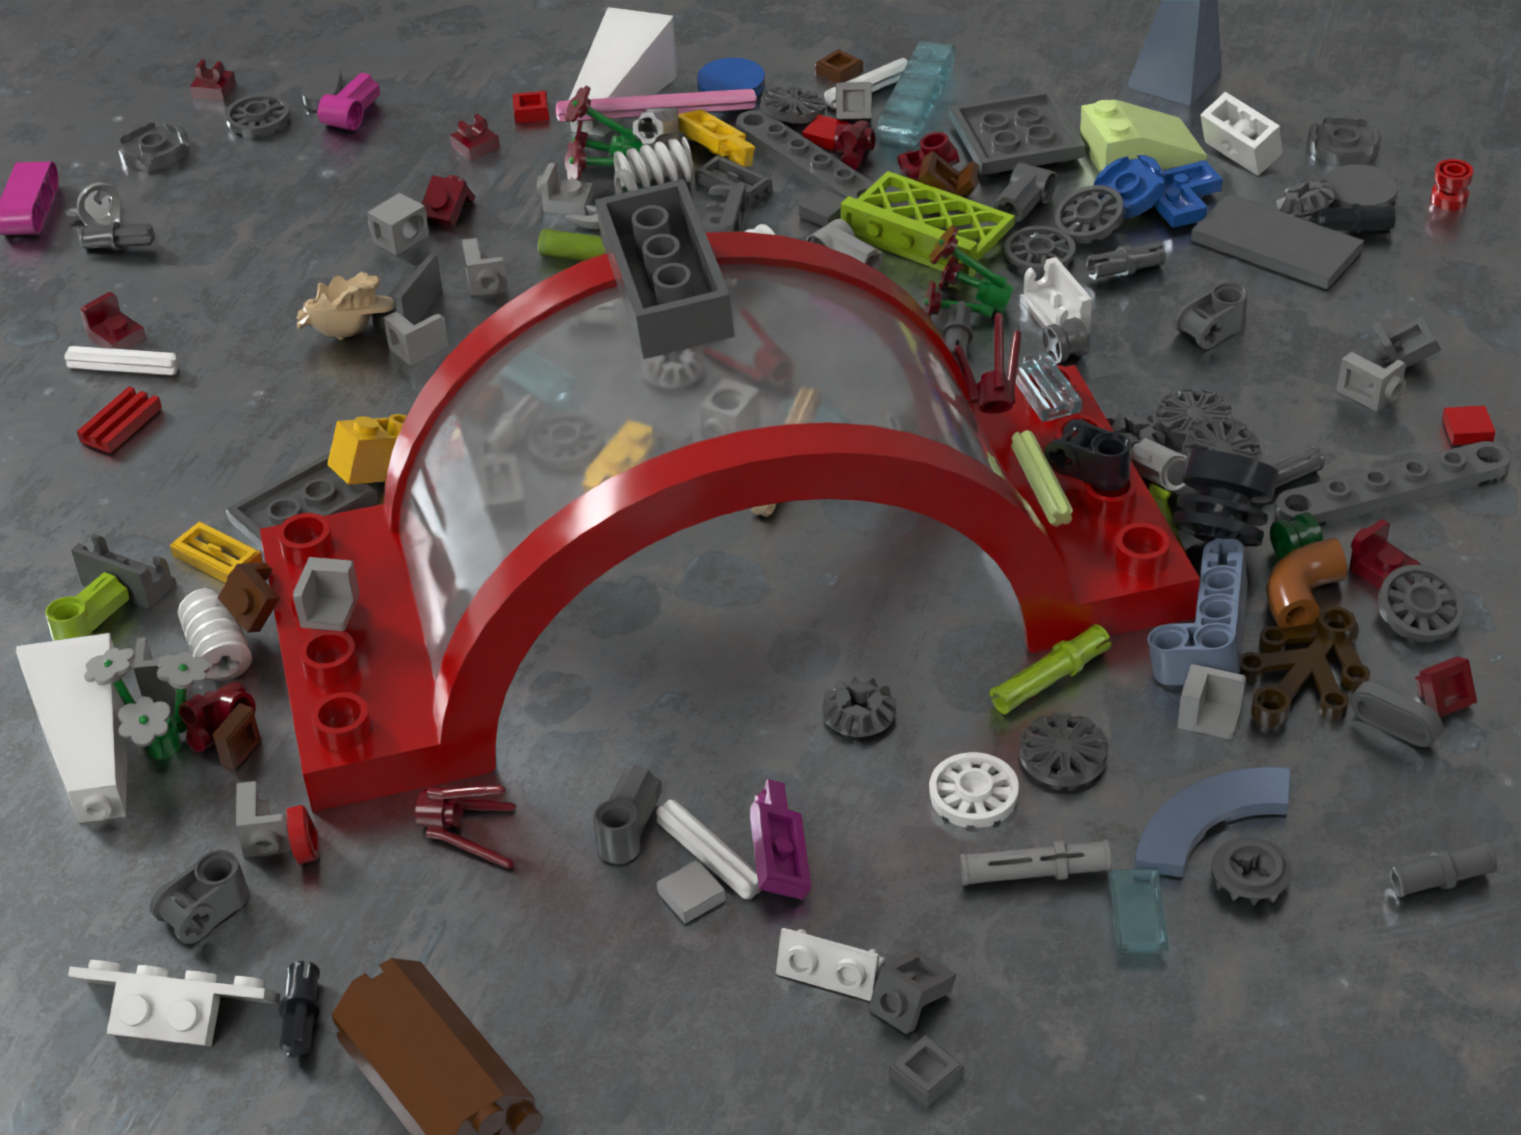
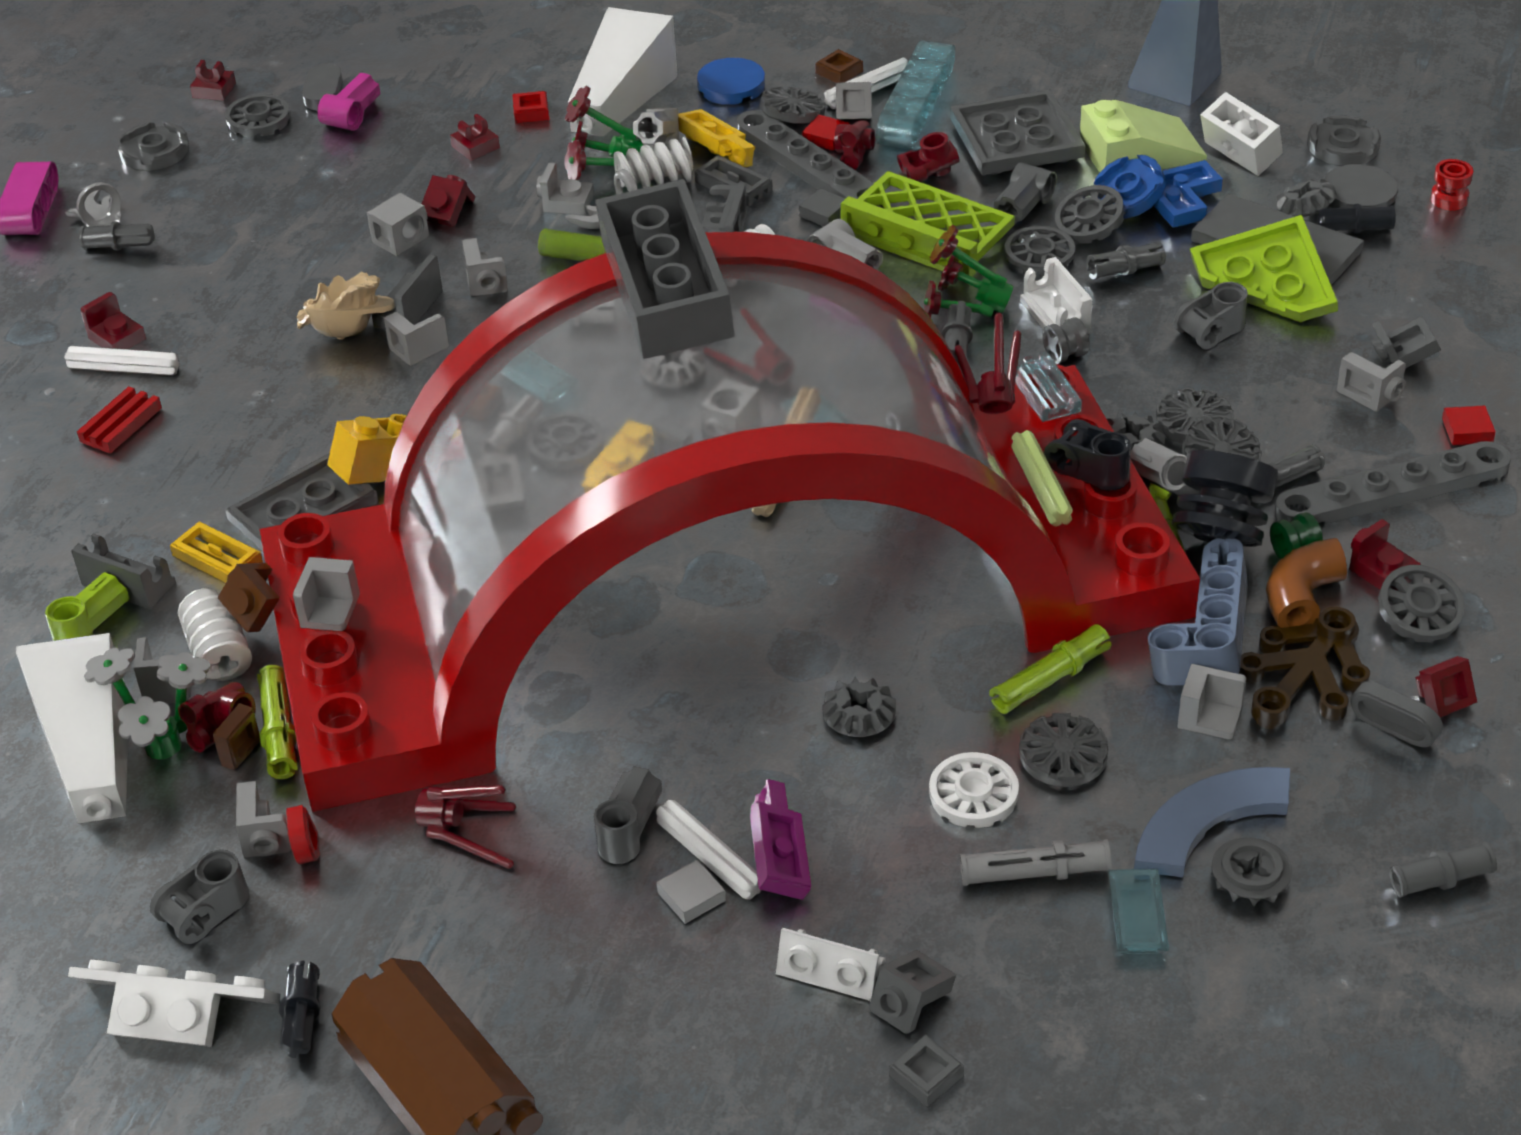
(278, 732): none -> lime pin
(685, 102): bright pink axle -> none
(942, 175): reddish brown bracket -> none
(1275, 267): none -> lime plate

